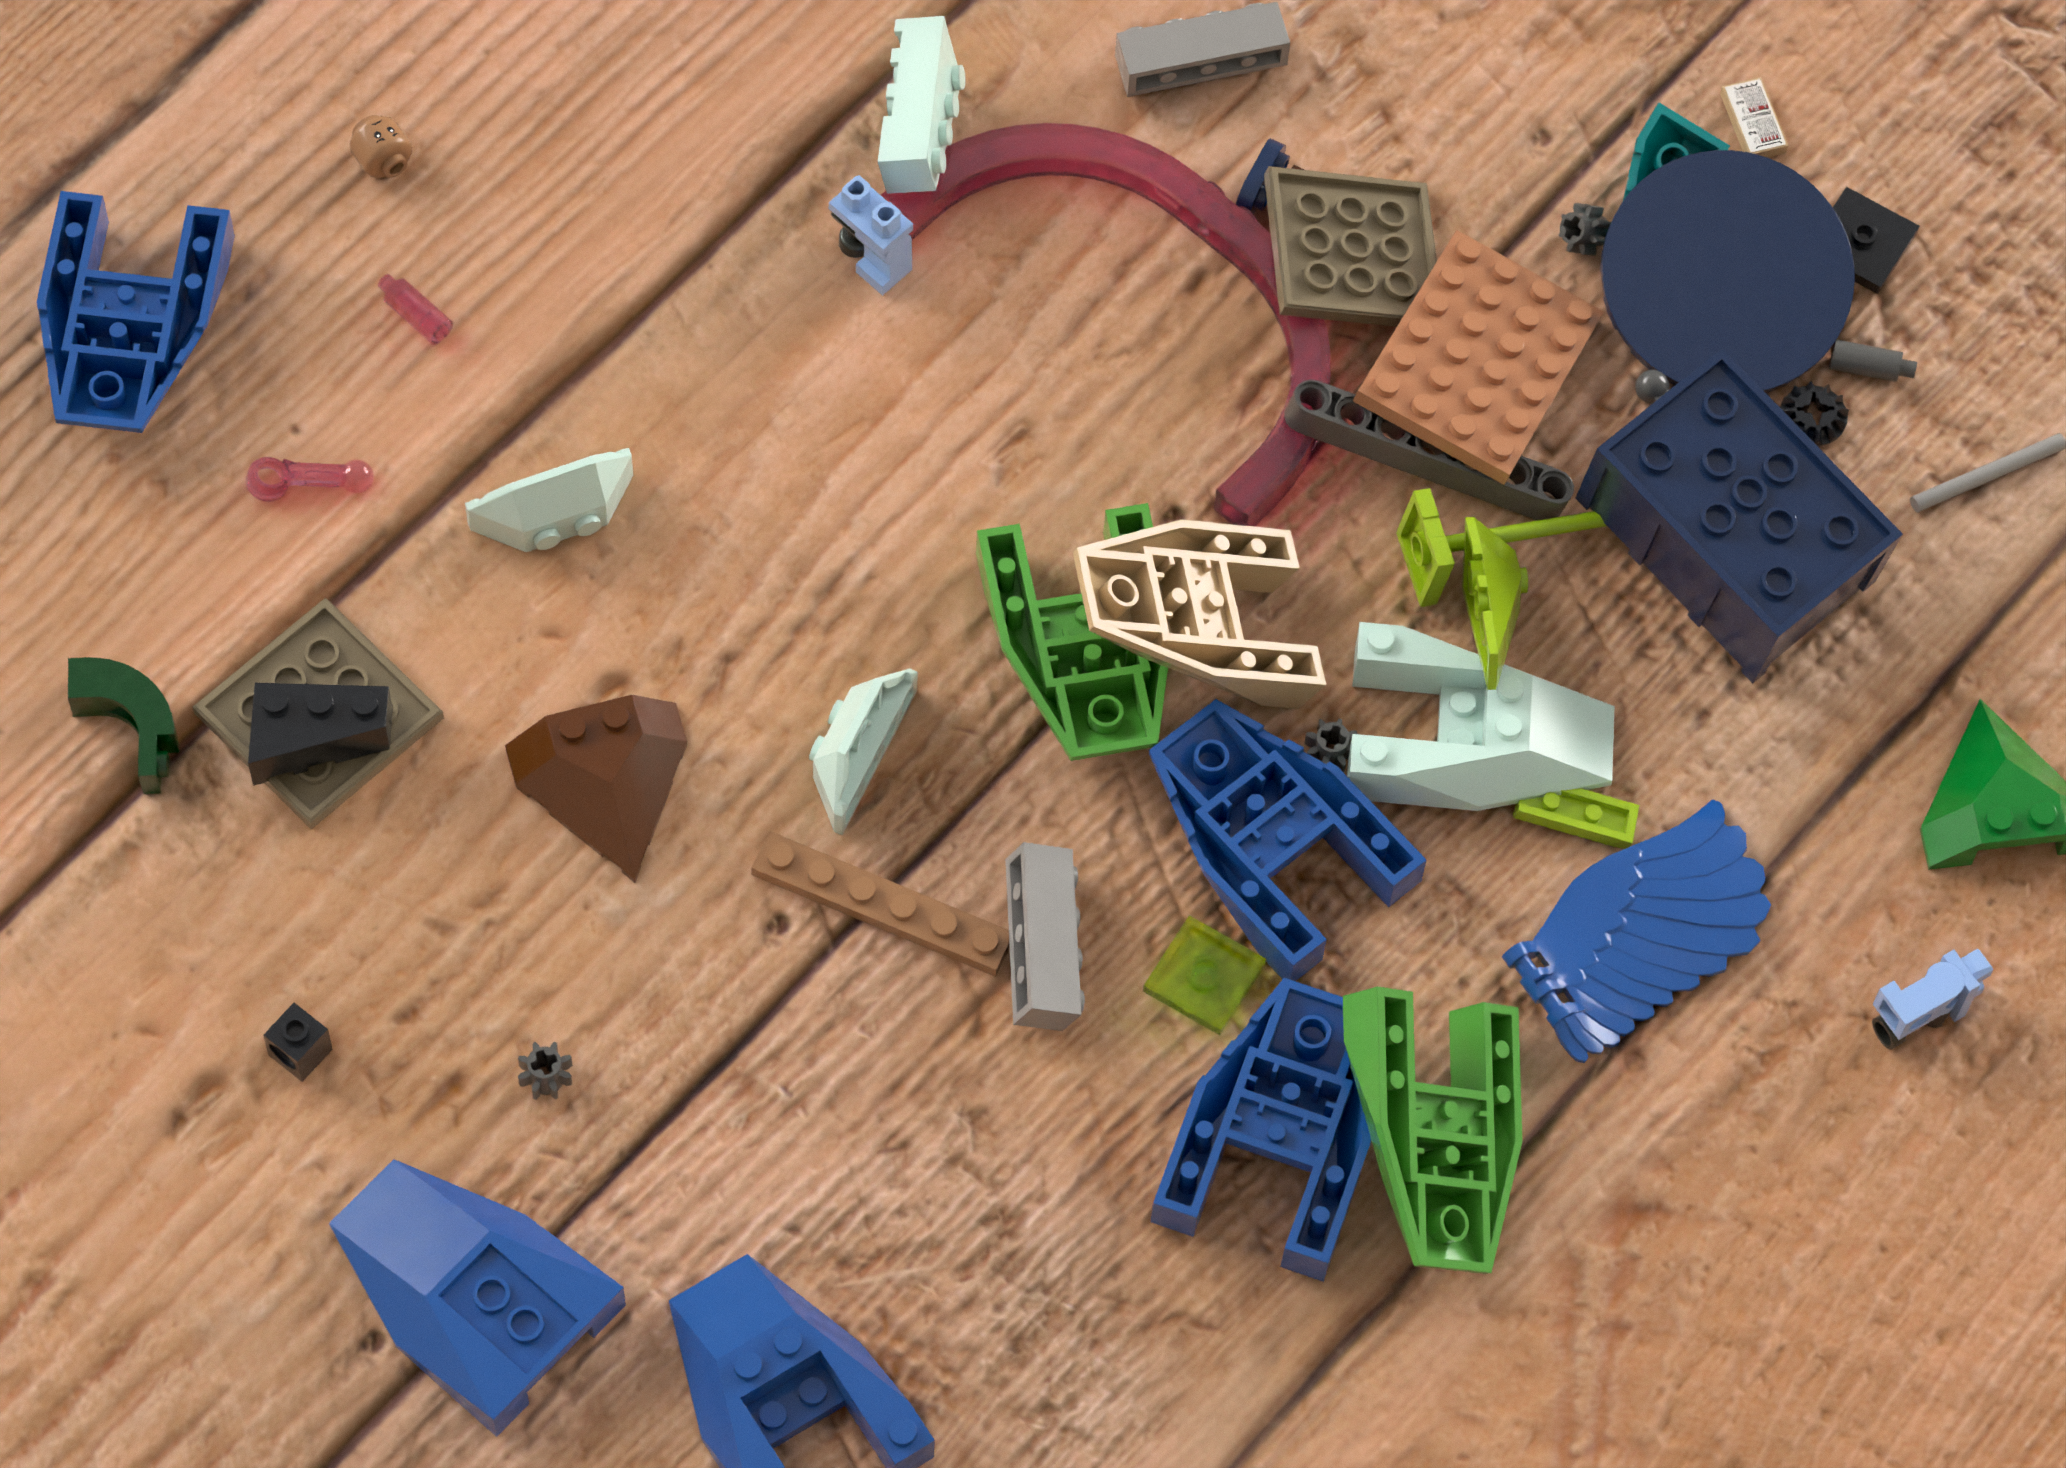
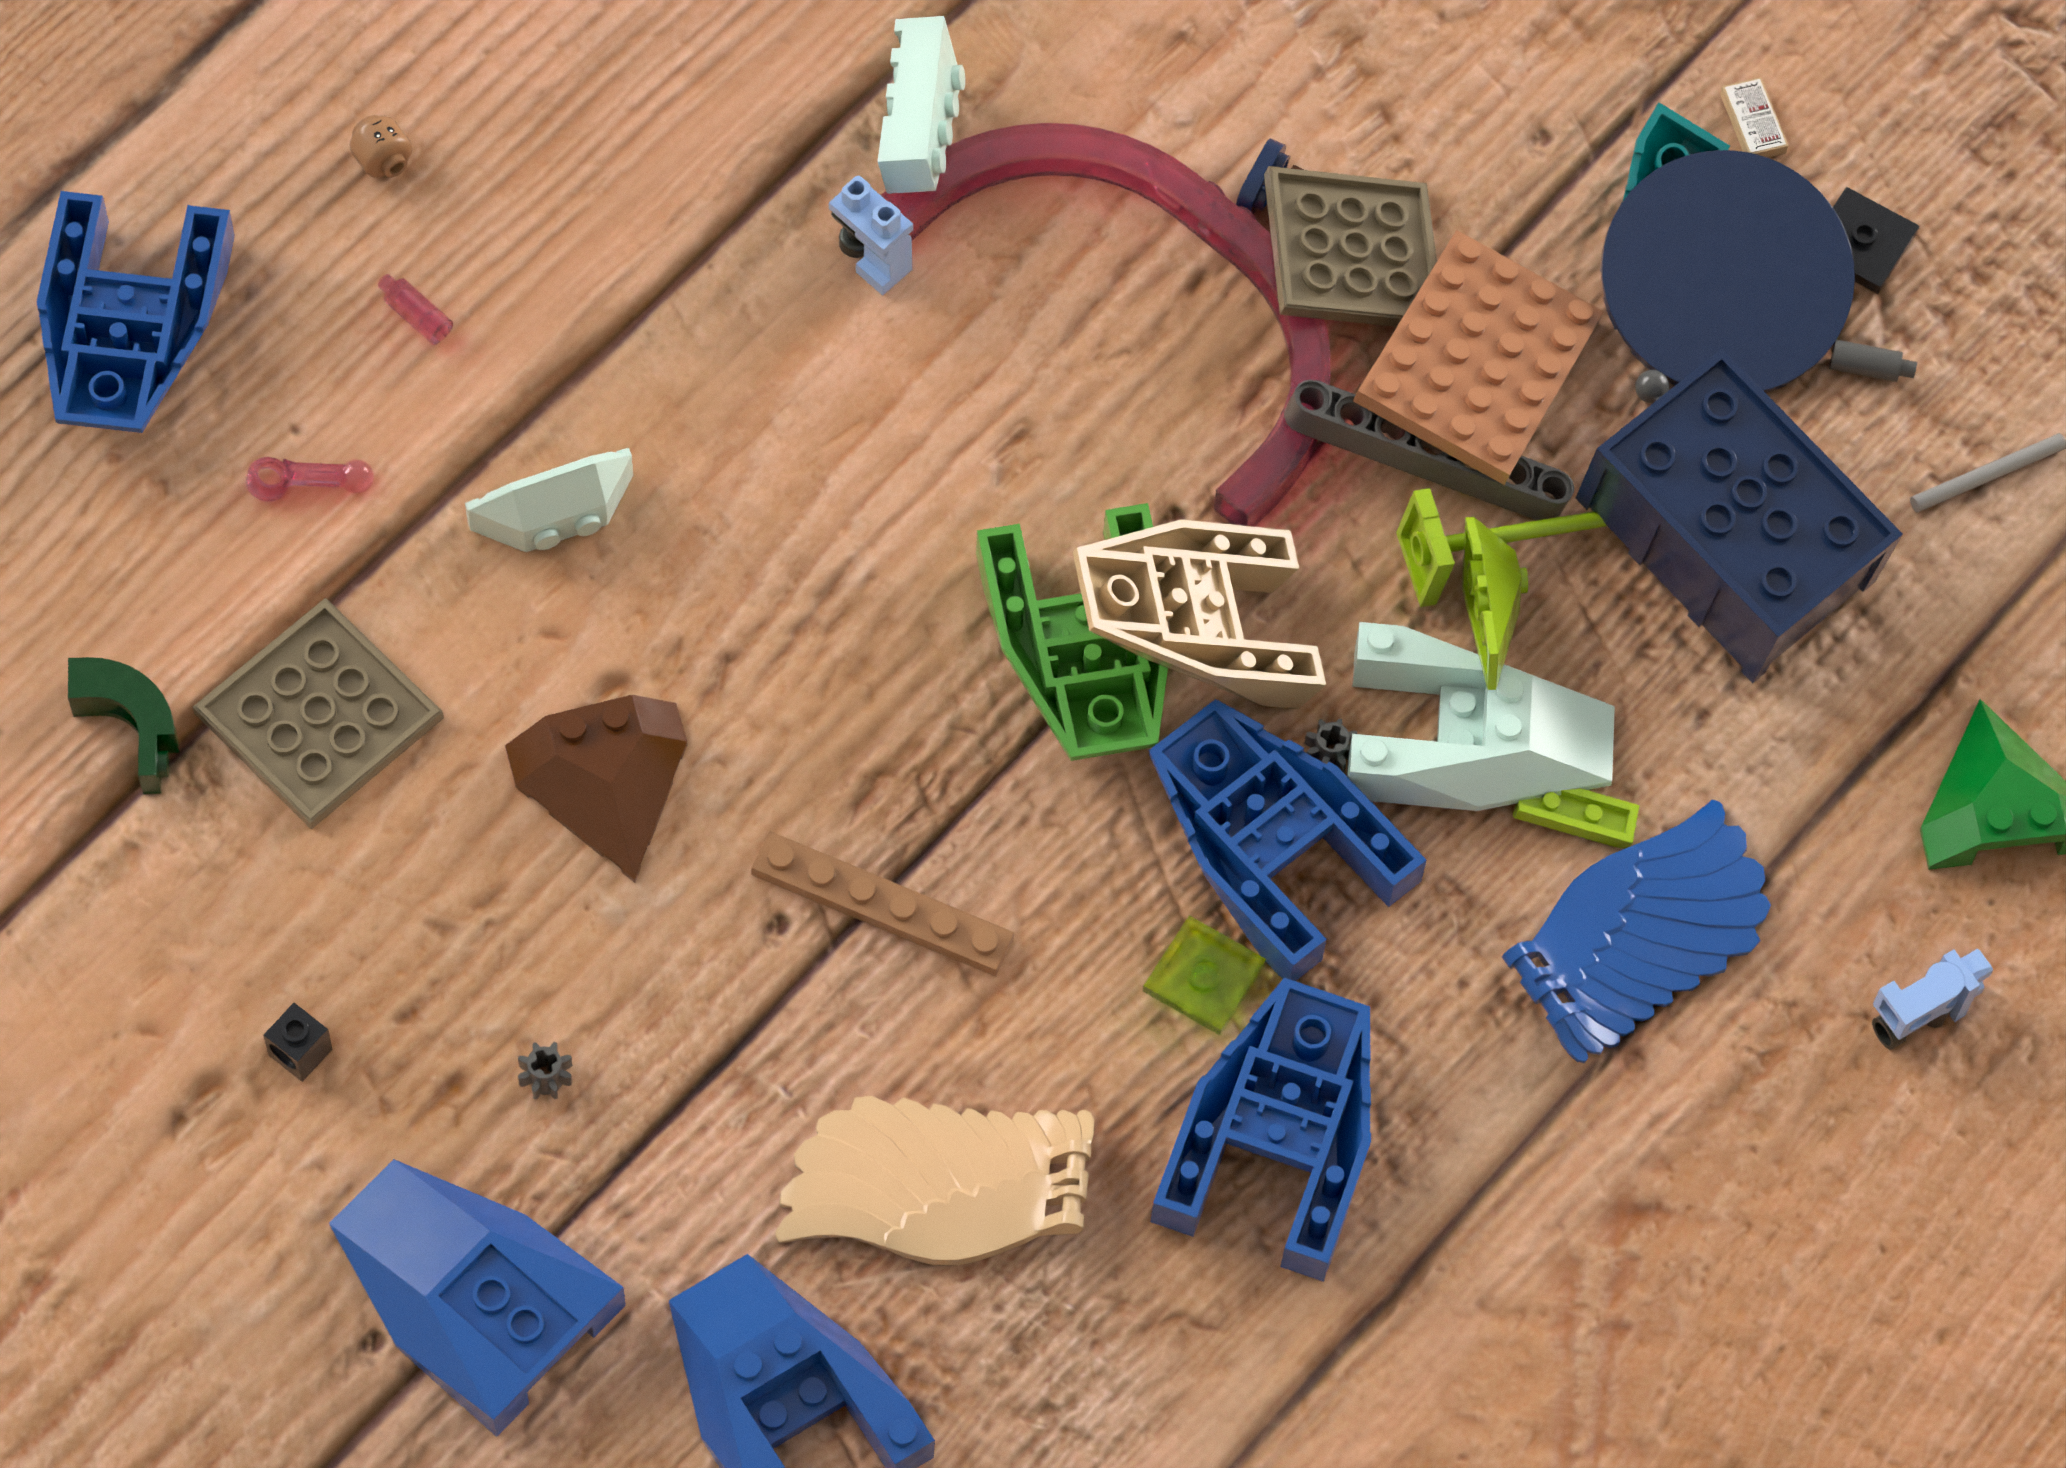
(315, 725): black wedge -> none
(858, 740): light aqua wedge -> none
(938, 1179): none -> tan animal
(1044, 937): light grey brick -> none
(1202, 48): light grey brick -> none
(1438, 1147): bright green wedge -> none
(1584, 229): dark grey gear -> none
(1832, 421): black gear -> none

